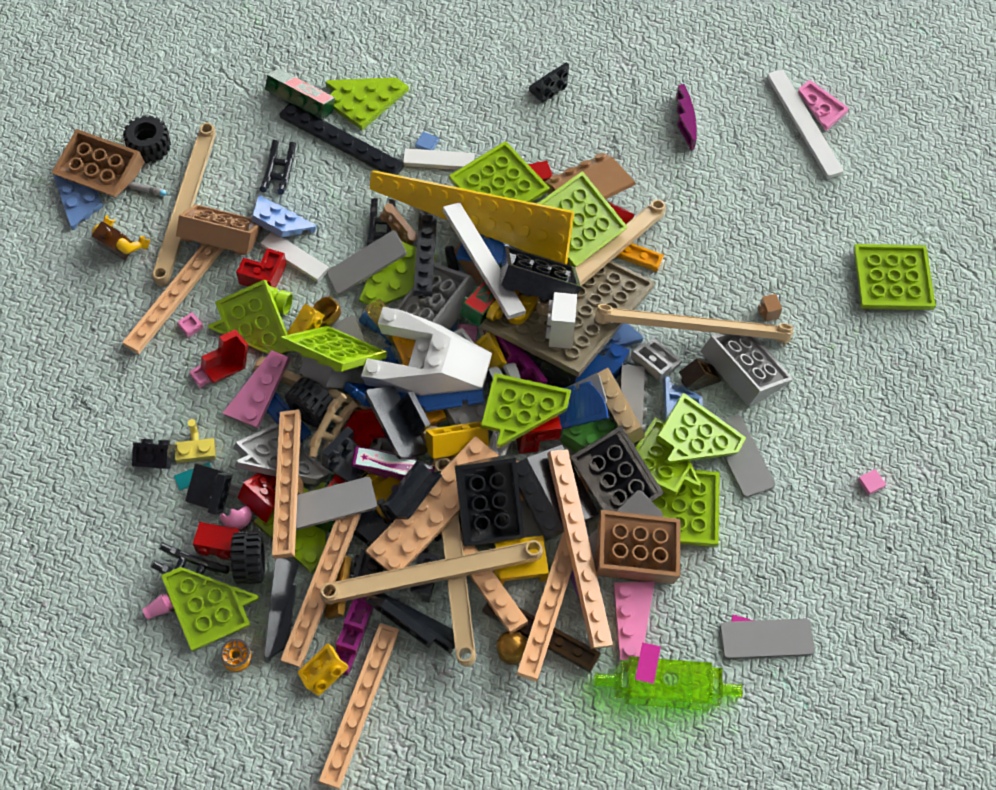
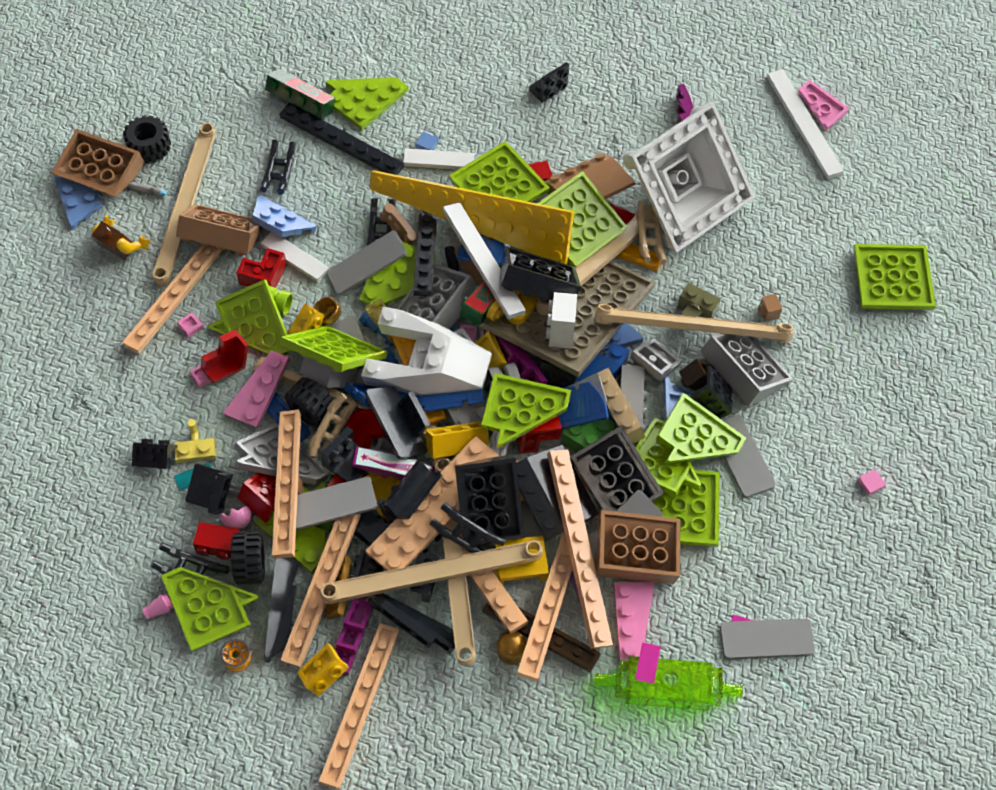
(462, 523): none -> black piece
(643, 241): none -> tan piece
(691, 176): none -> white piece
(698, 302): none -> olive brick
(715, 395): none -> black bracket

